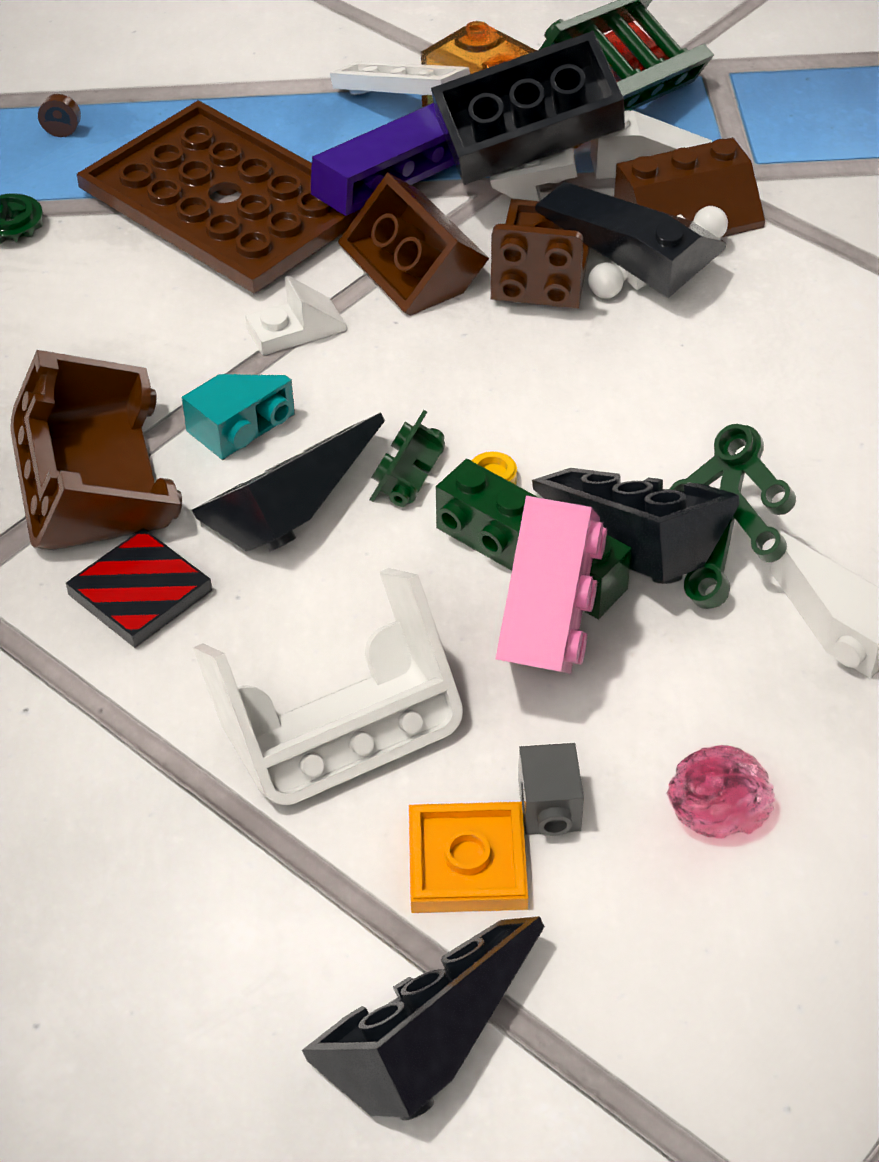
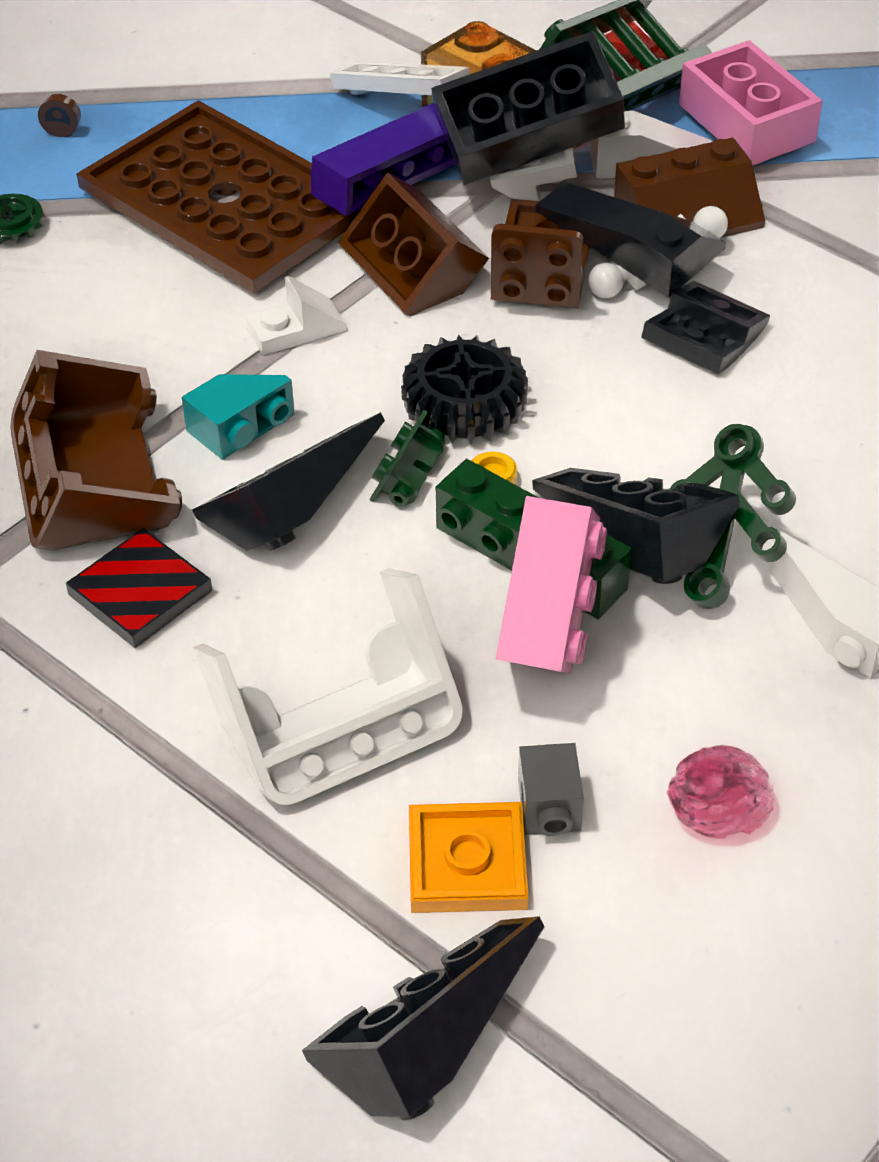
(465, 388): none -> black gear
(705, 326): none -> black slope
(752, 99): none -> bright pink brick

